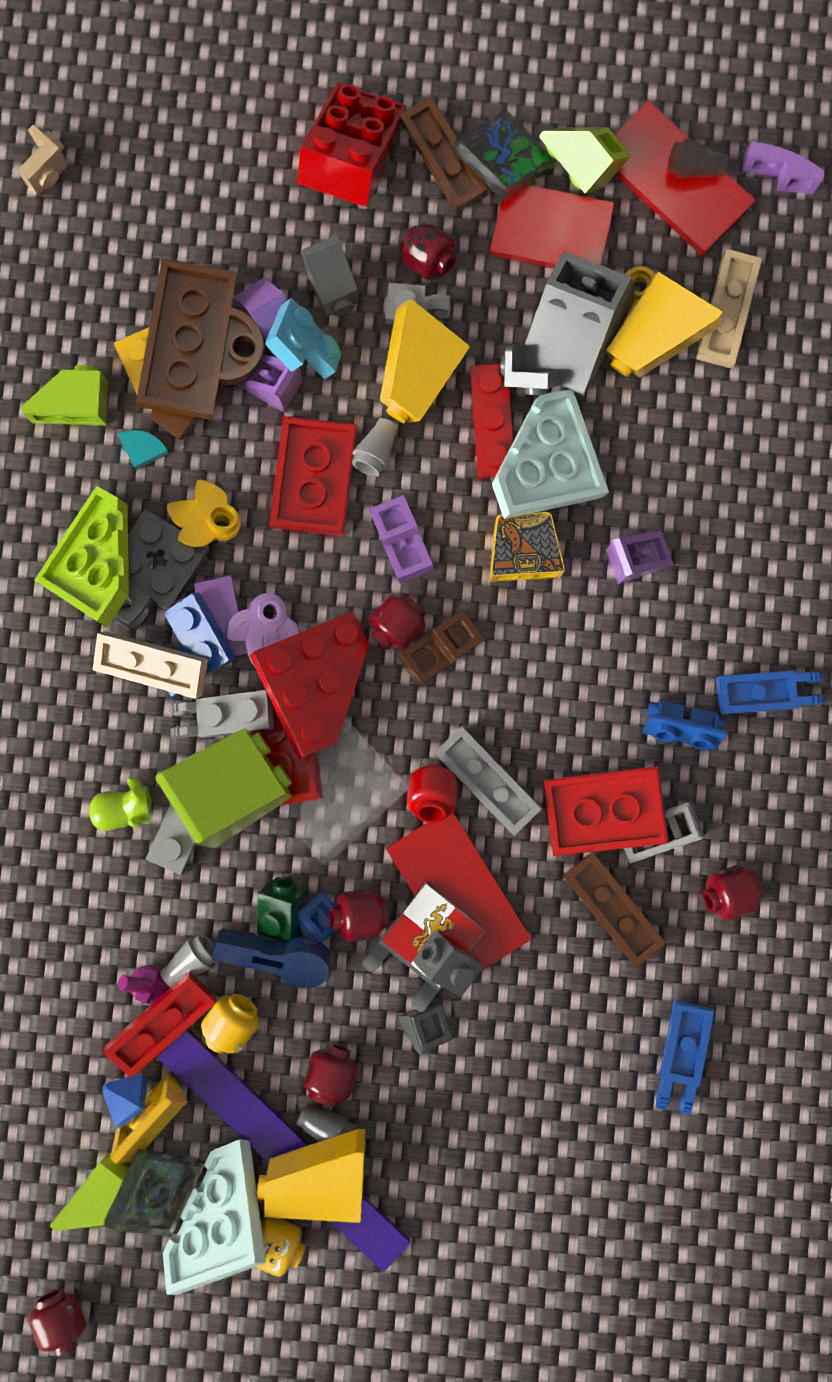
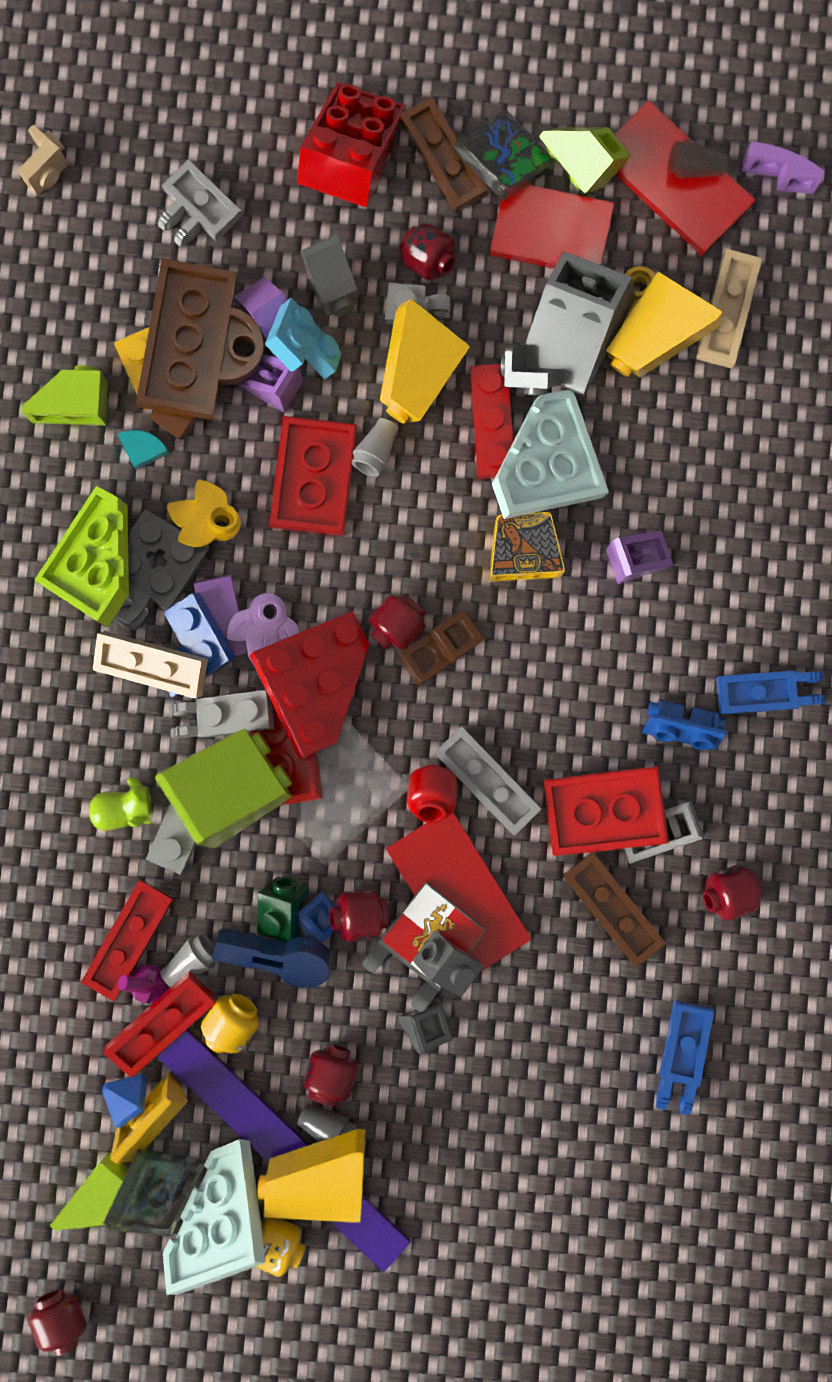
(127, 939): none -> red plate
(201, 201): none -> light grey hinge
(401, 539): medium lavender slope -> none

